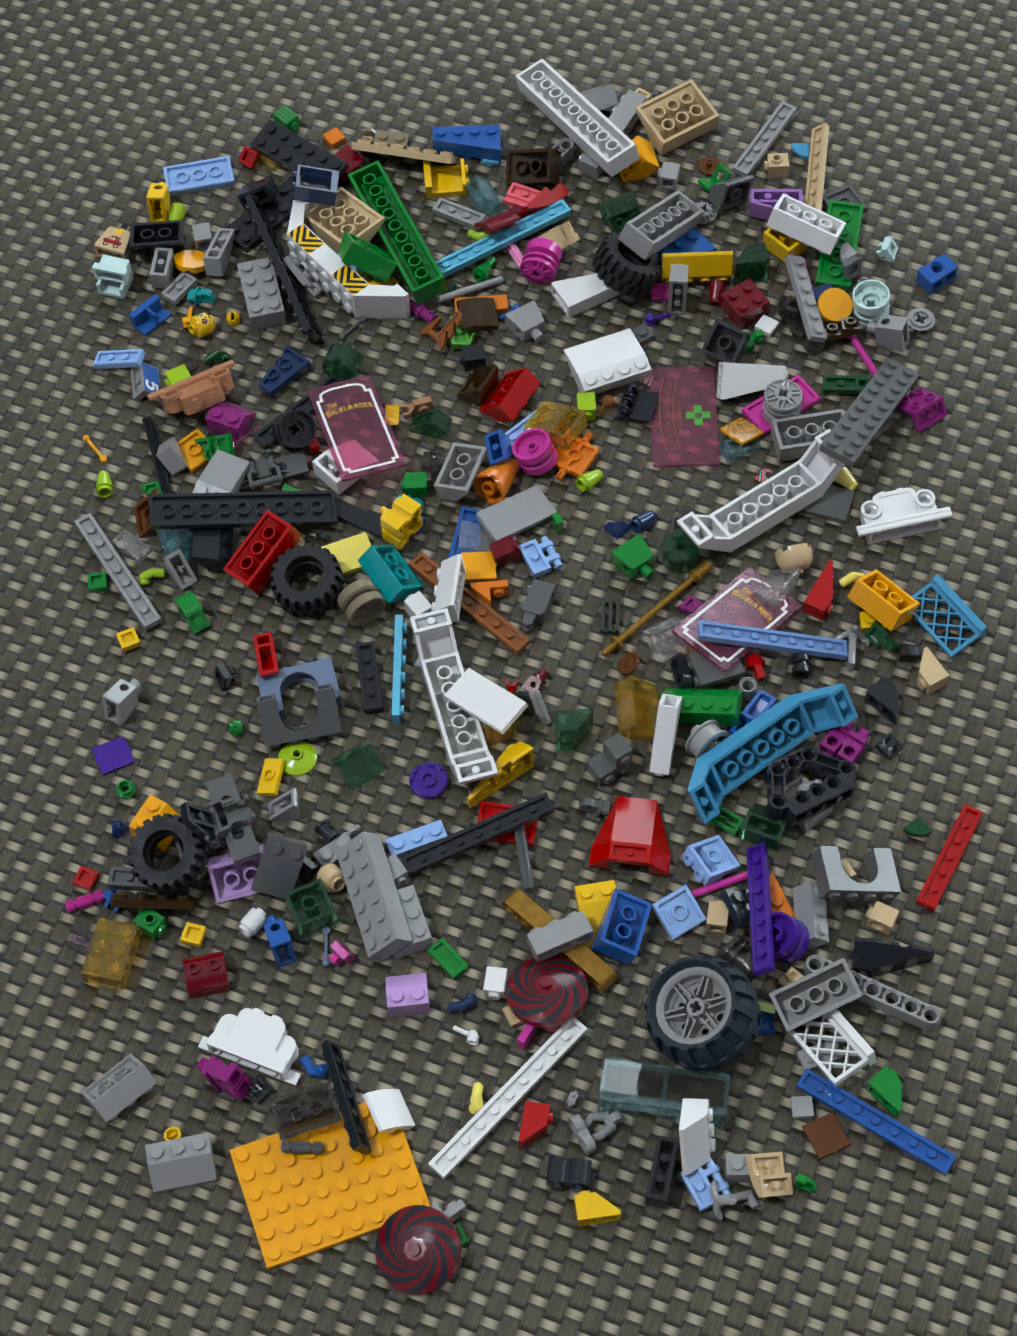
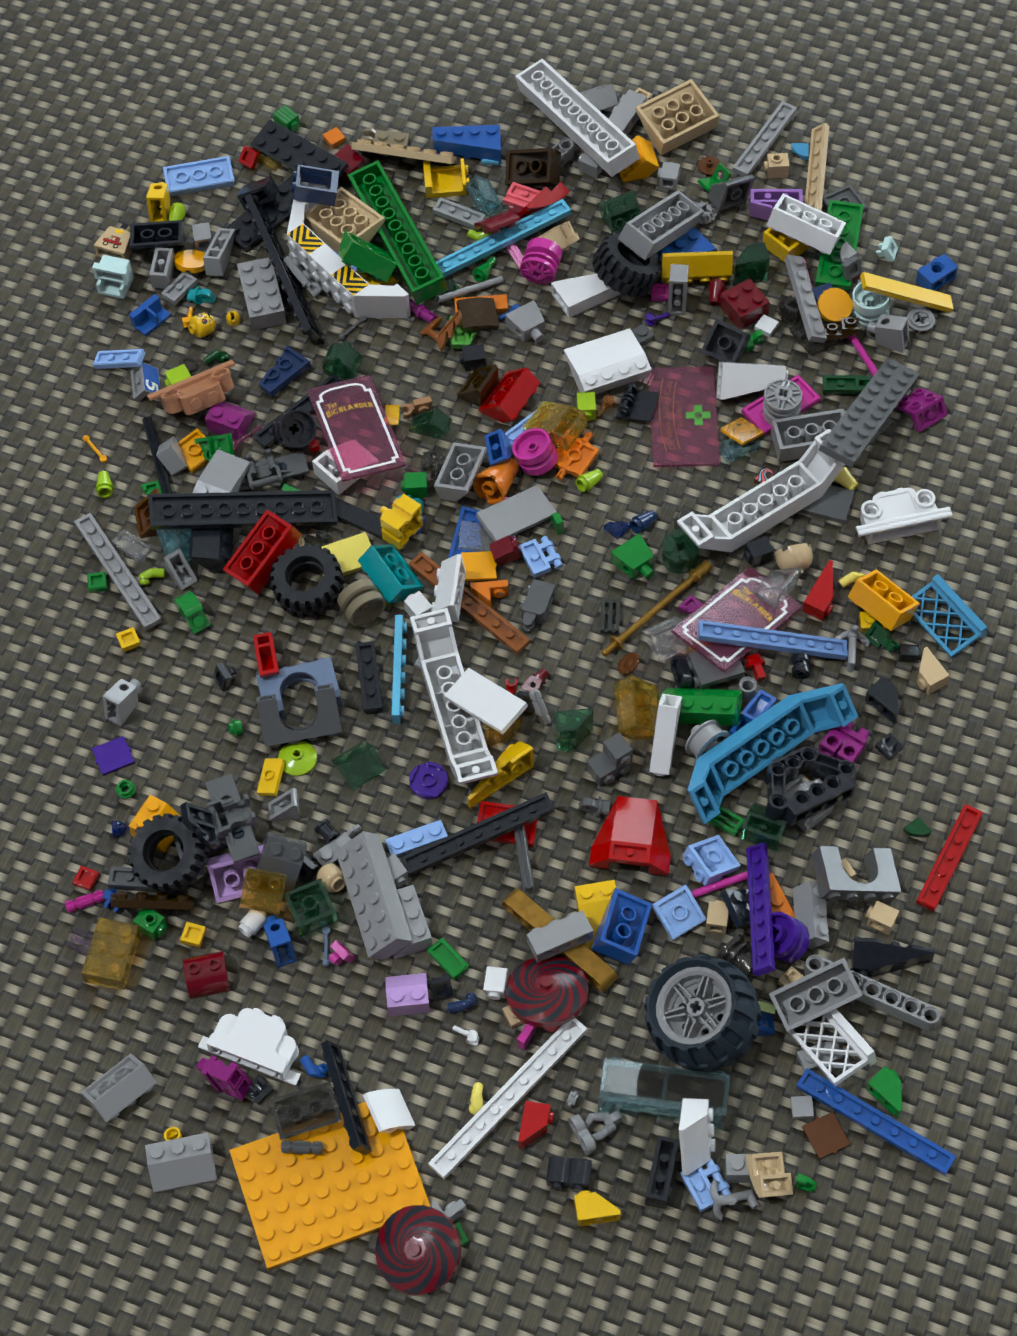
(262, 890): none -> clear yellow slope
(441, 987): none -> black tile
(759, 552): none -> black brick
(906, 292): none -> yellow tile

